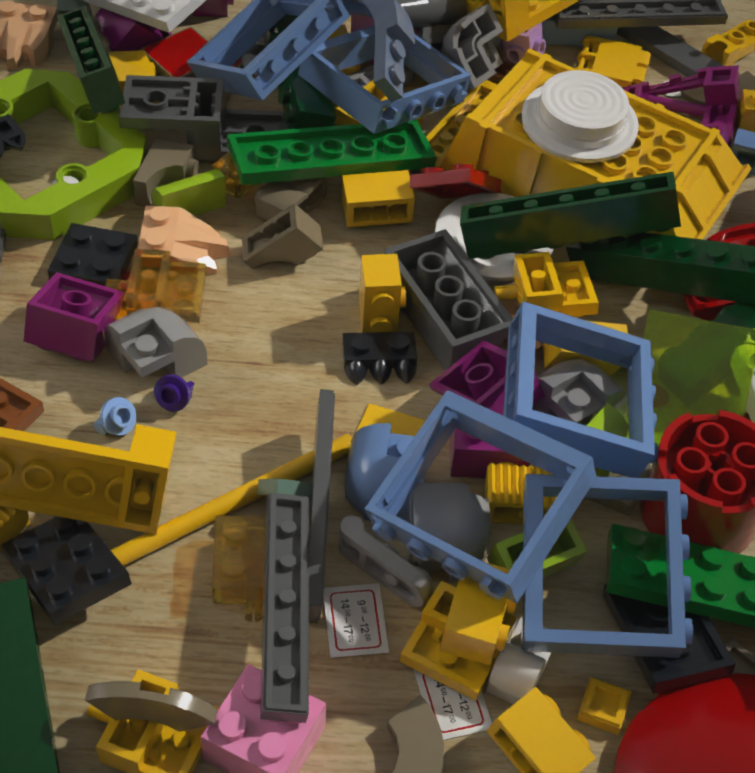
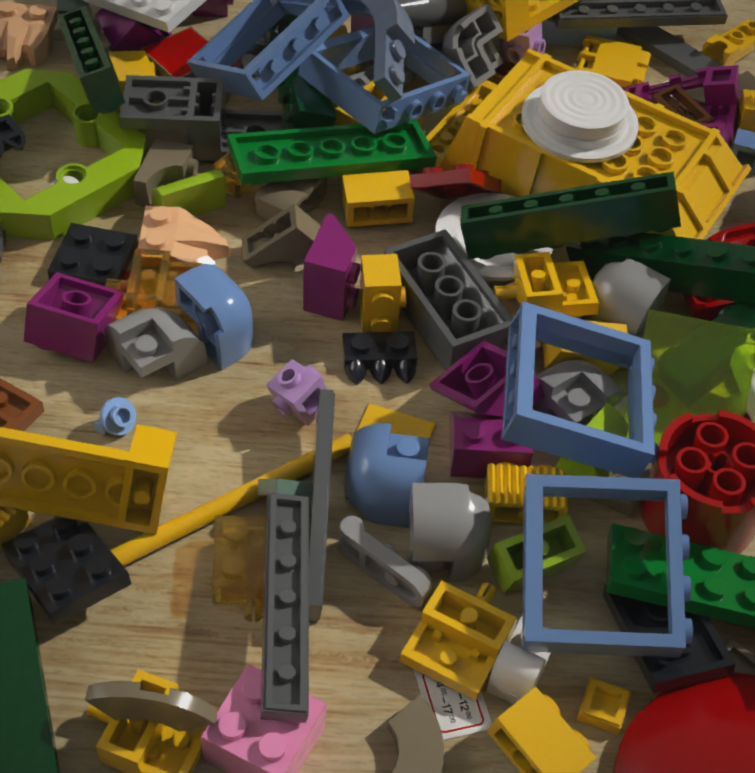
(173, 392): dark purple plate -> none
(219, 311): none -> medium blue brick
(293, 387): none -> lavender brick
(331, 272): none -> magenta slope
(355, 620): white sticker -> none
(476, 622): yellow brick -> none
(508, 435): medium blue window -> none
(627, 293): none -> light grey brick
(685, 103): none -> reddish brown tile

